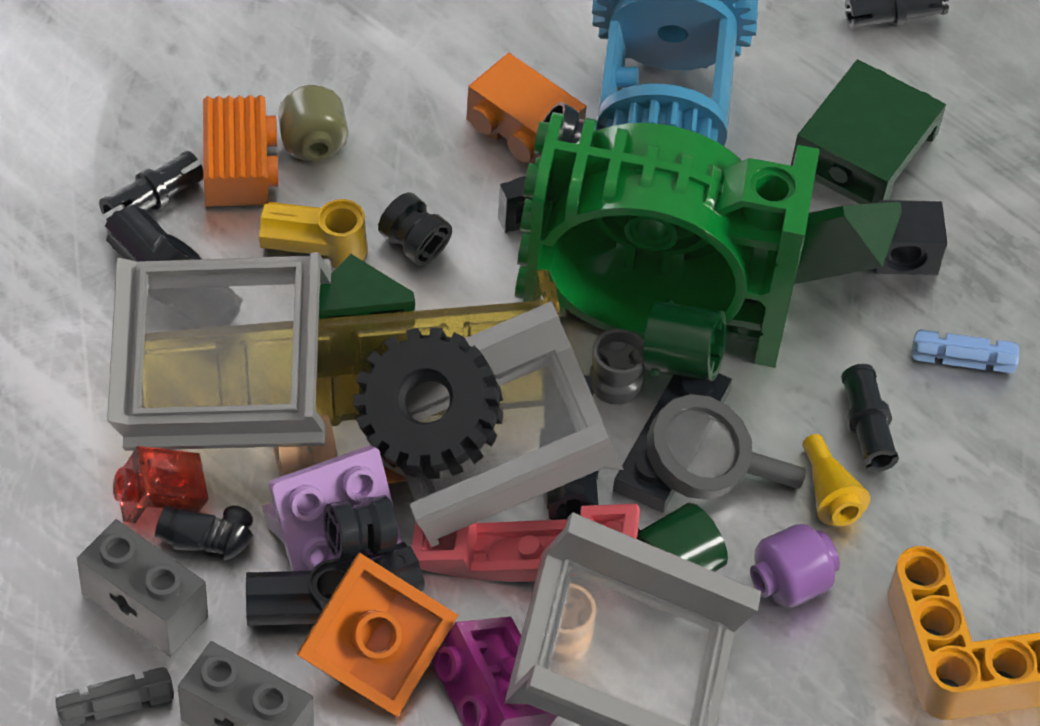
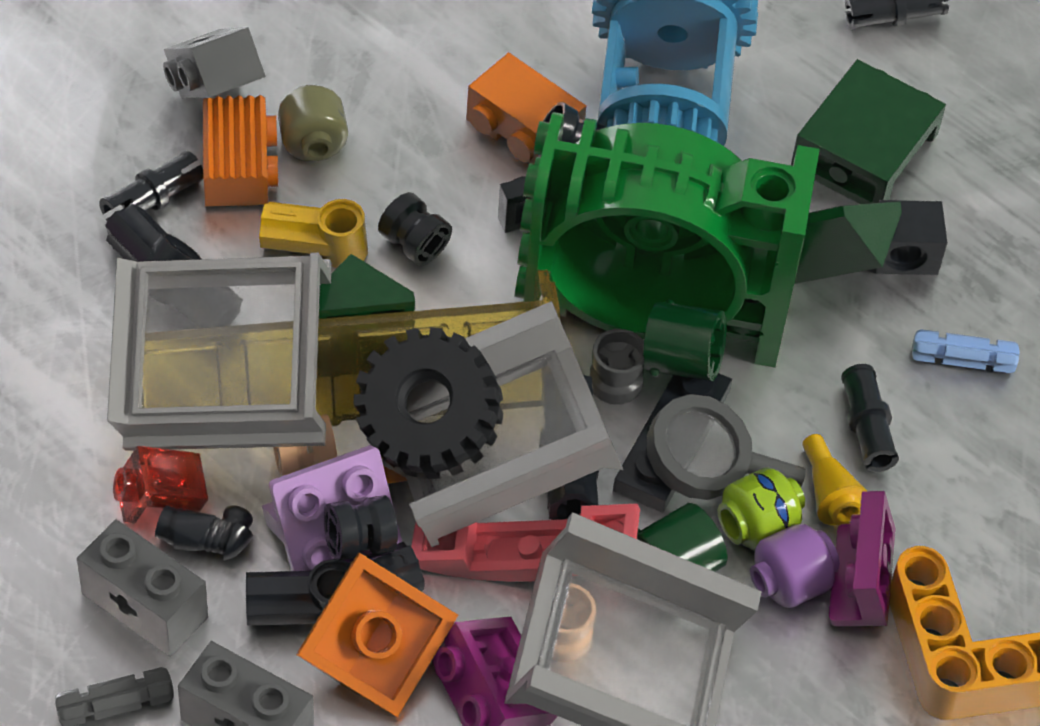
(213, 63): none -> dark grey brick
(760, 506): none -> lime head
(866, 563): none -> magenta bracket

